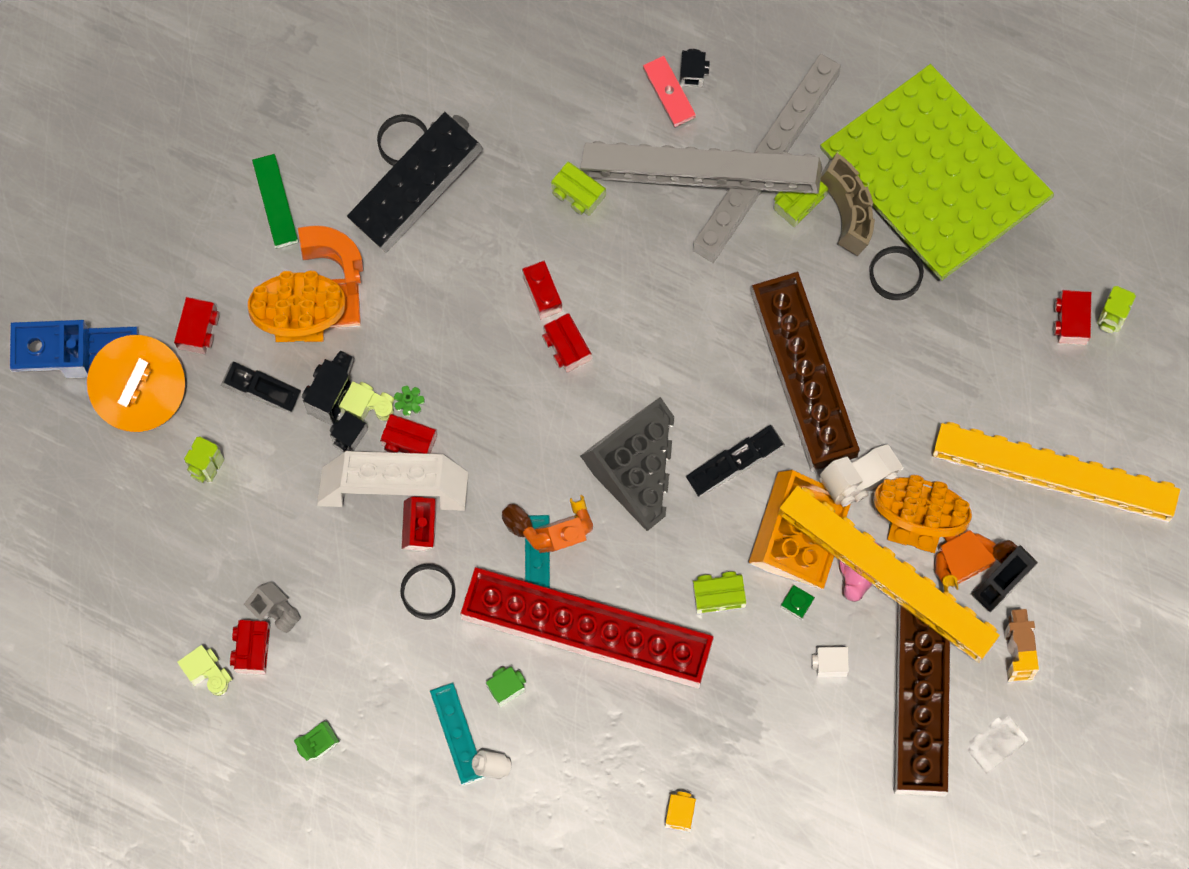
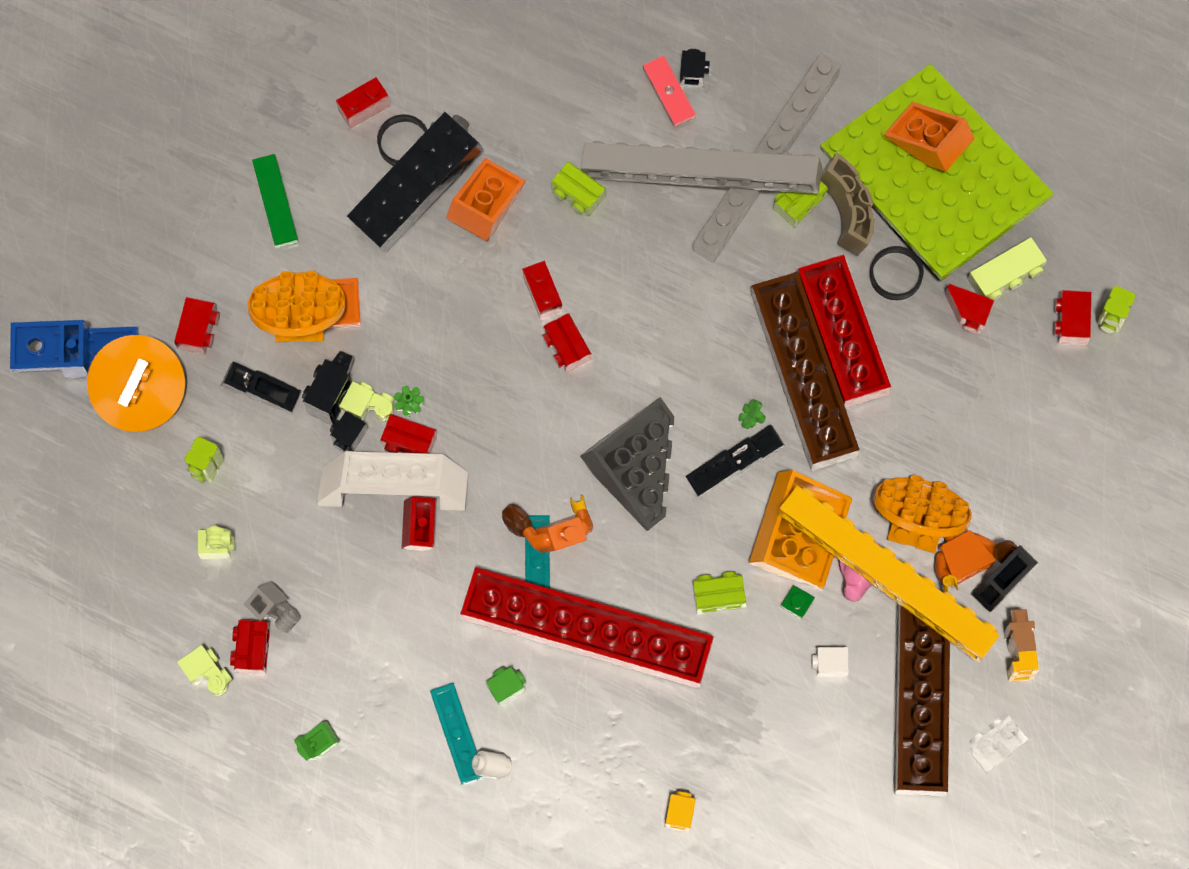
(215, 543): none -> yellowish green brick
(333, 245): orange arch -> none
(363, 102): none -> red brick
(425, 567): black tyre -> none
(485, 199): none -> orange slope
(751, 414): none -> bright green plant
(845, 331): none -> red brick
(854, 480): white brick -> none
(931, 135): none -> orange slope
(969, 308): none -> red slope
(1008, 270): none -> yellowish green brick
(1056, 471): yellow brick -> none

